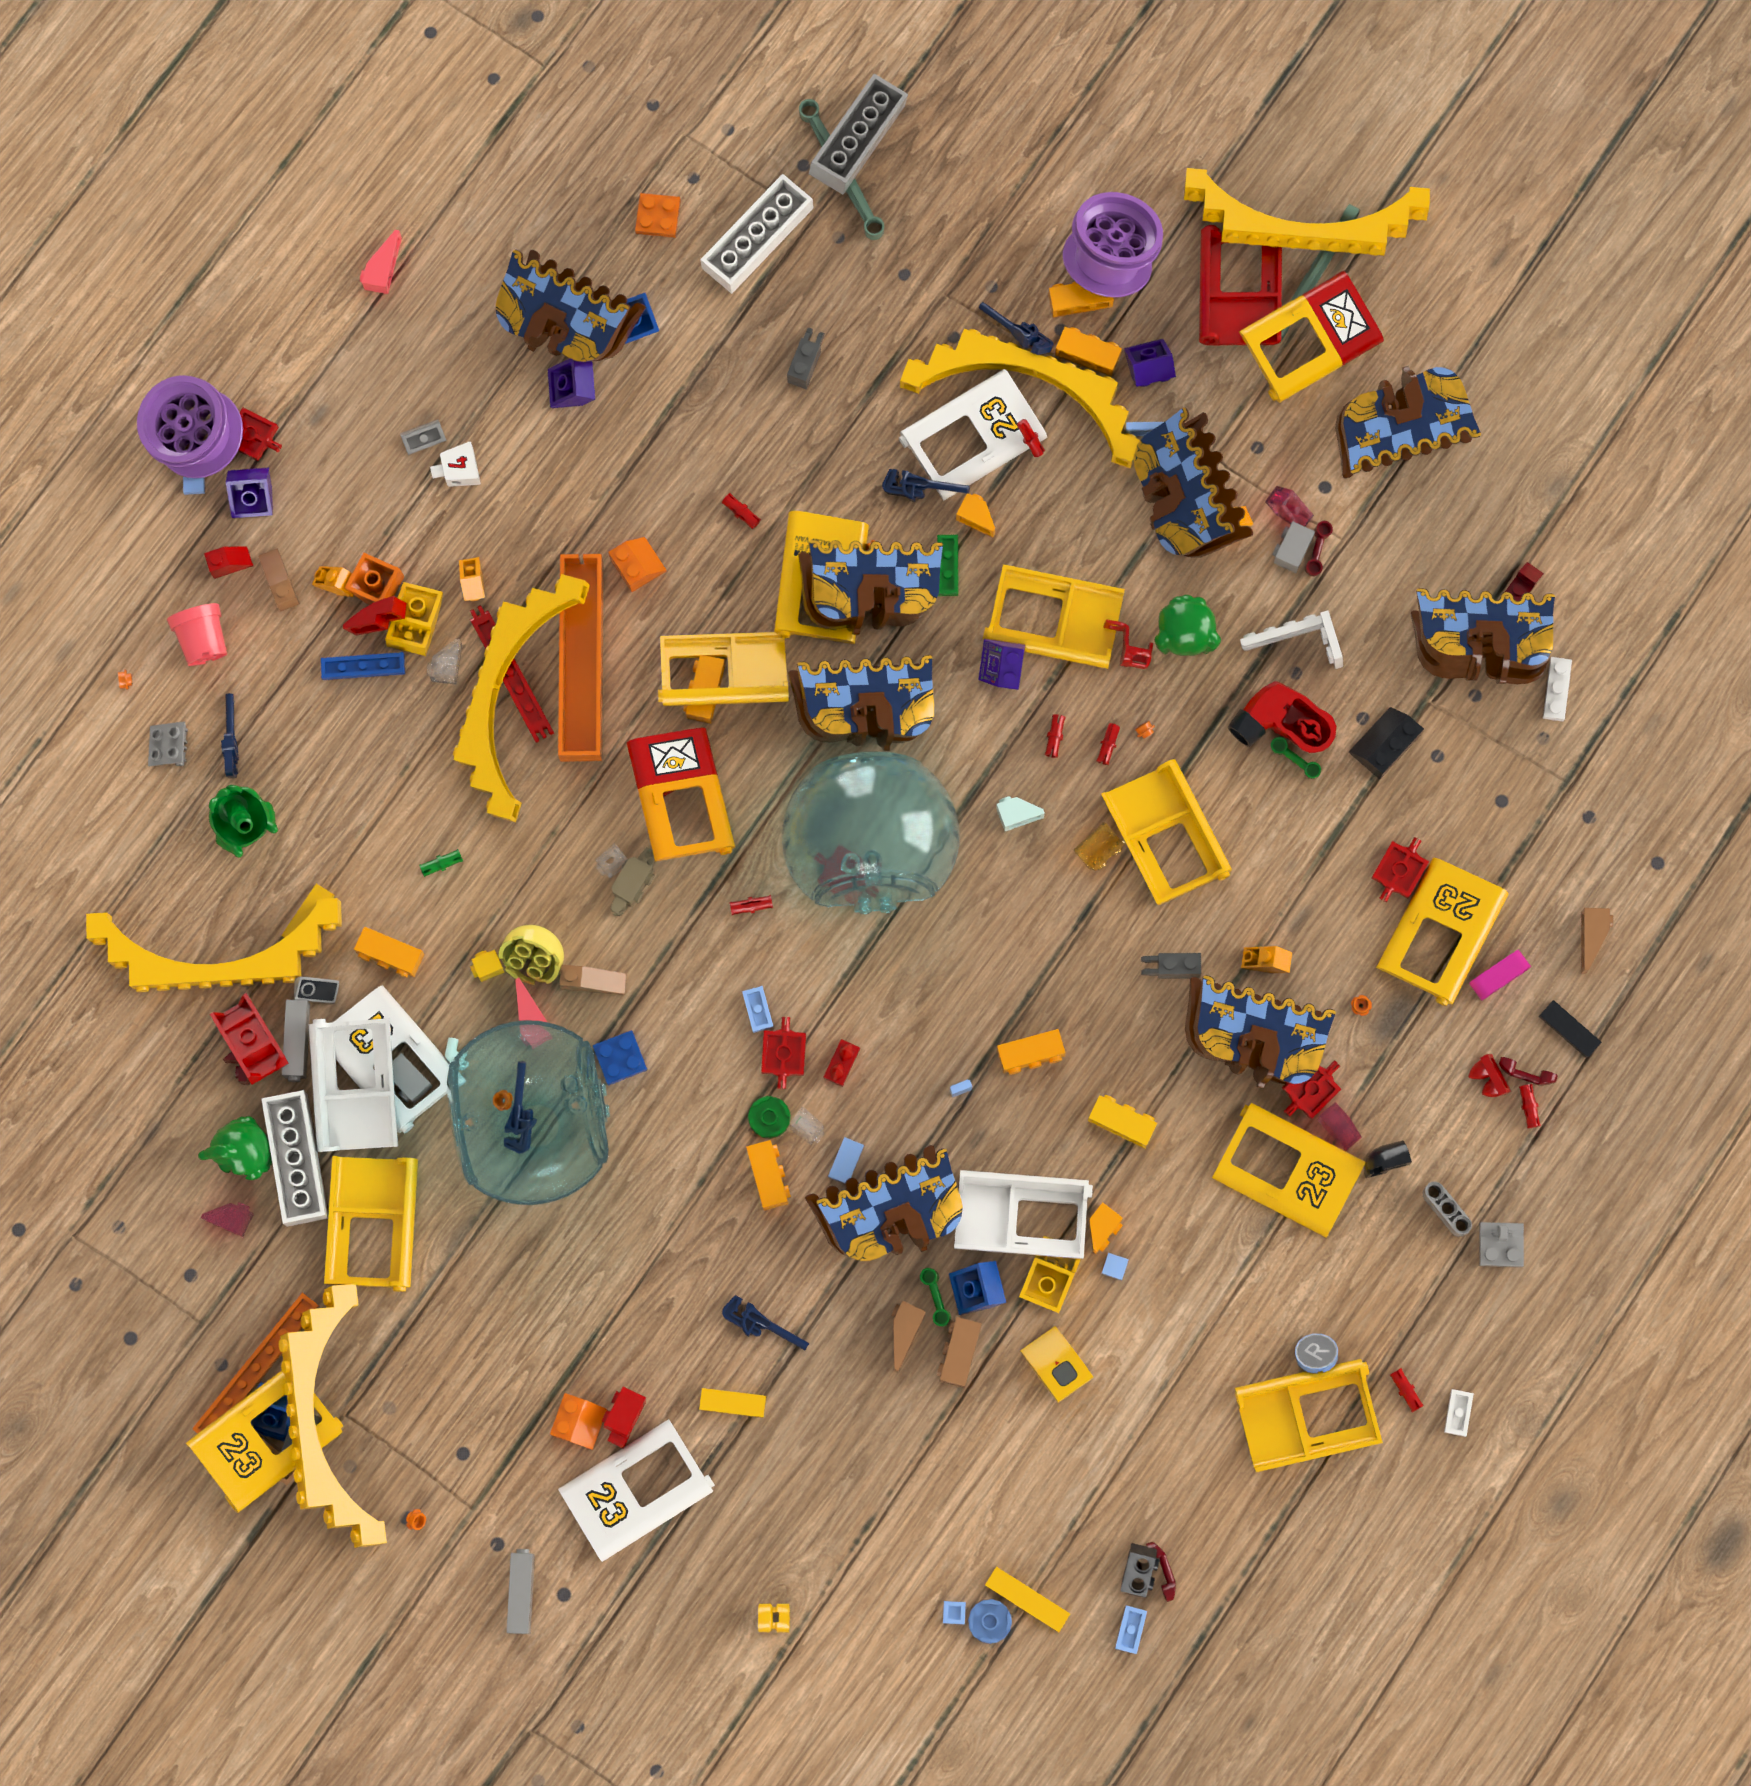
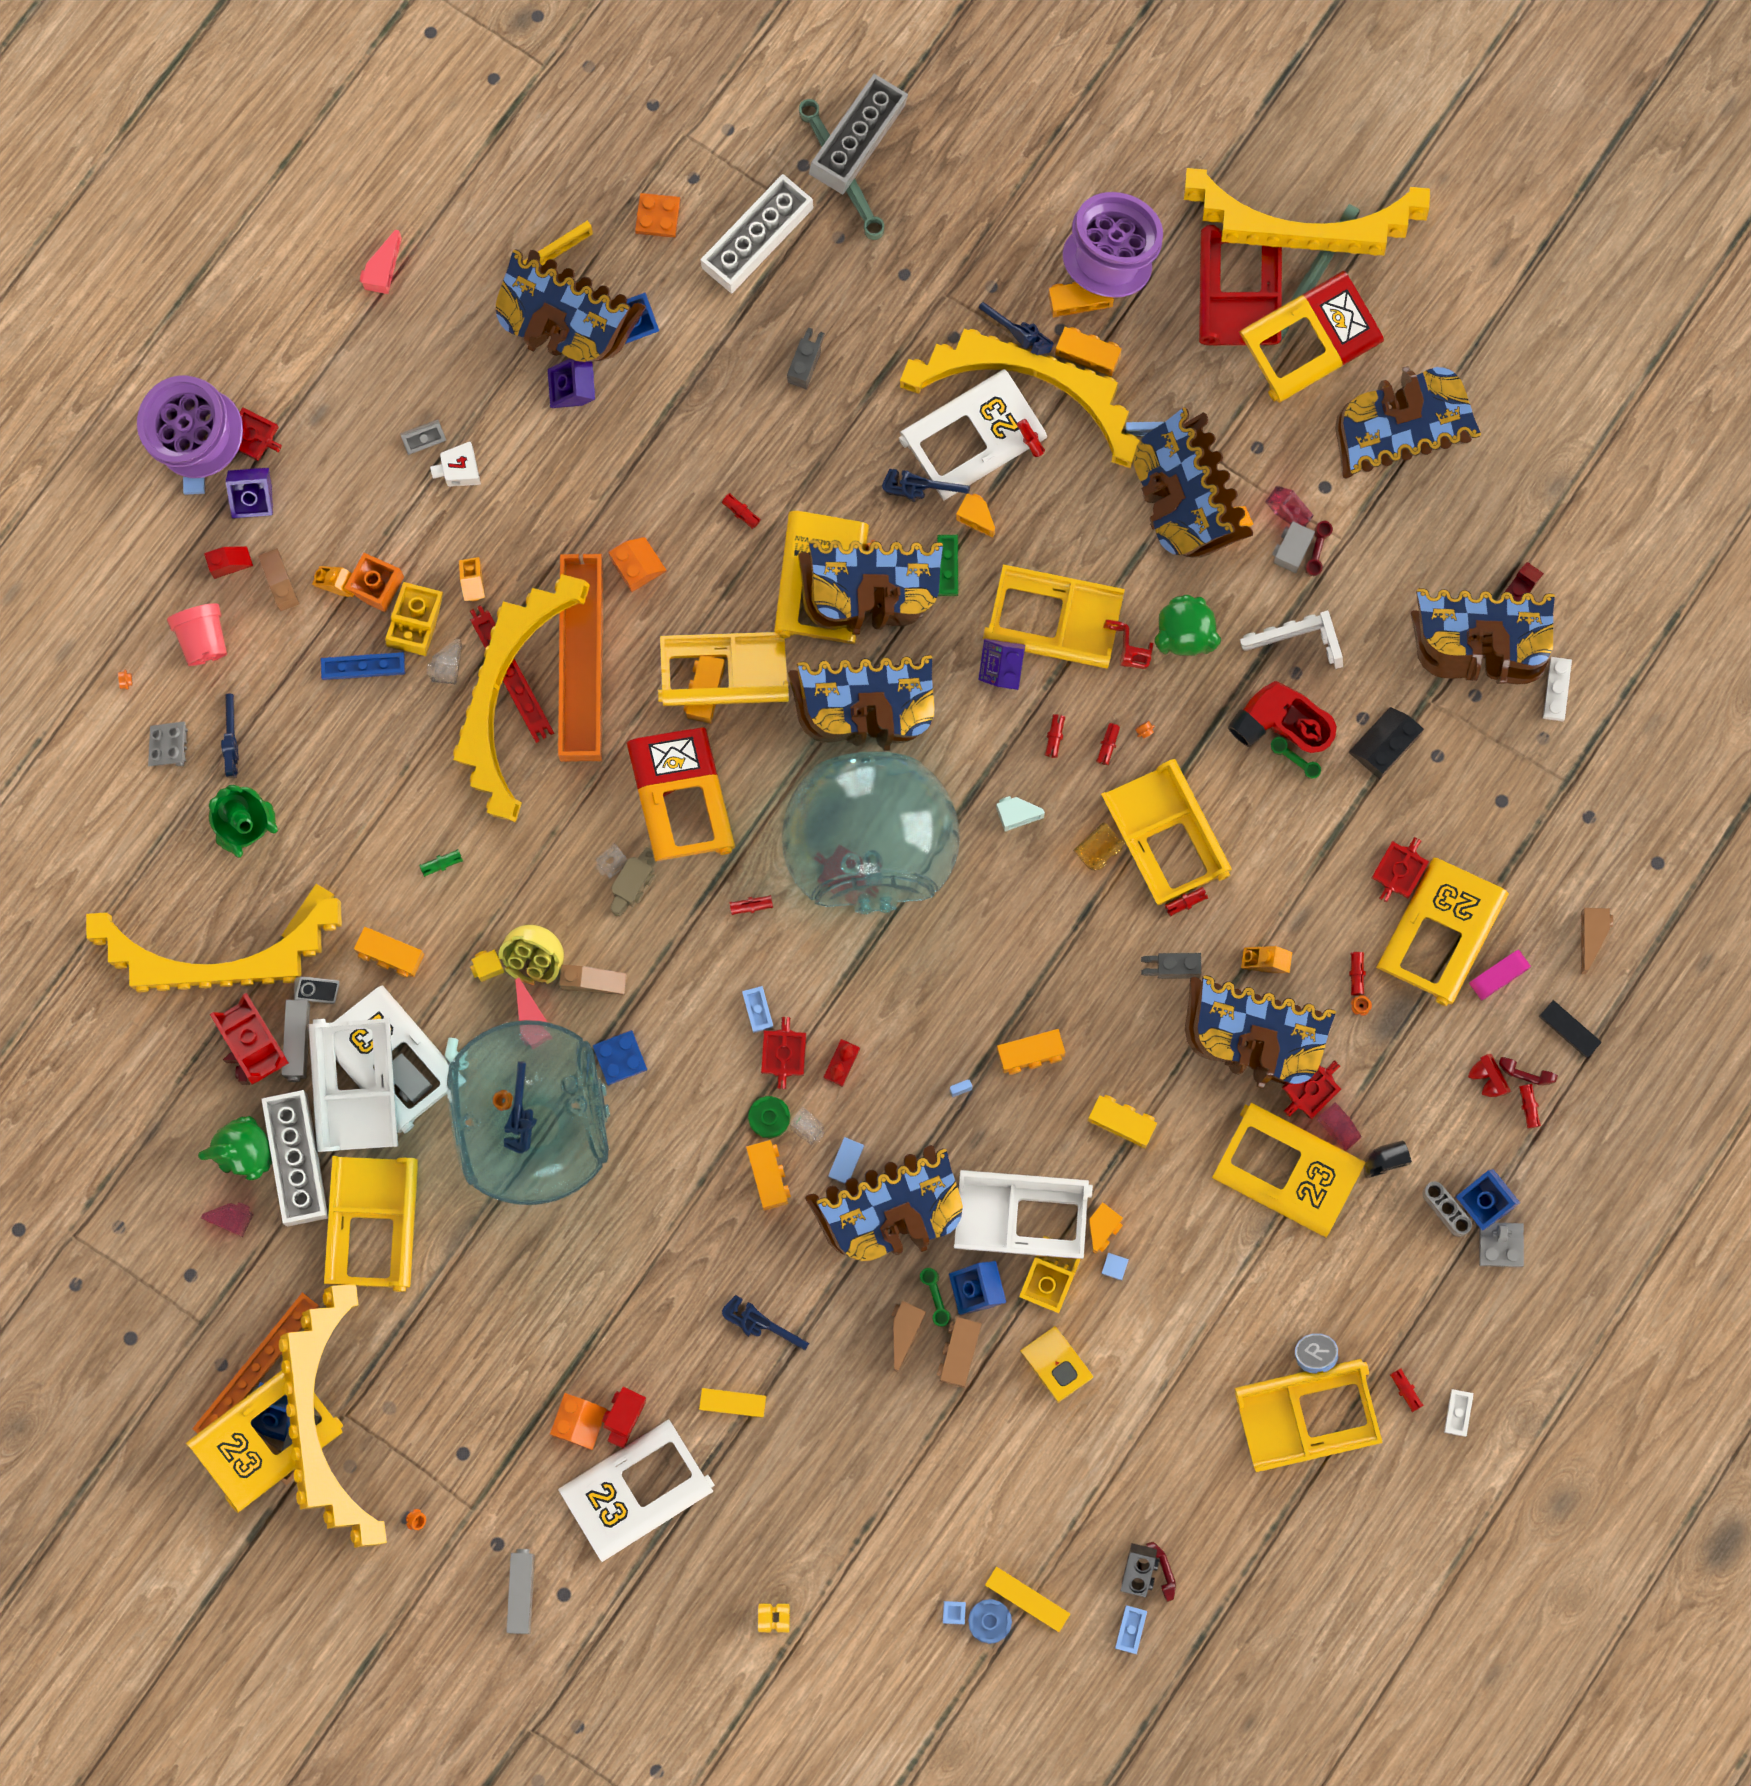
(376, 616): red slope -> none
(565, 242): none -> yellow tile
(1150, 362): dark purple slope -> none
(1186, 901): none -> red pin
(1357, 973): none -> red pin
(1487, 1199): none -> blue slope

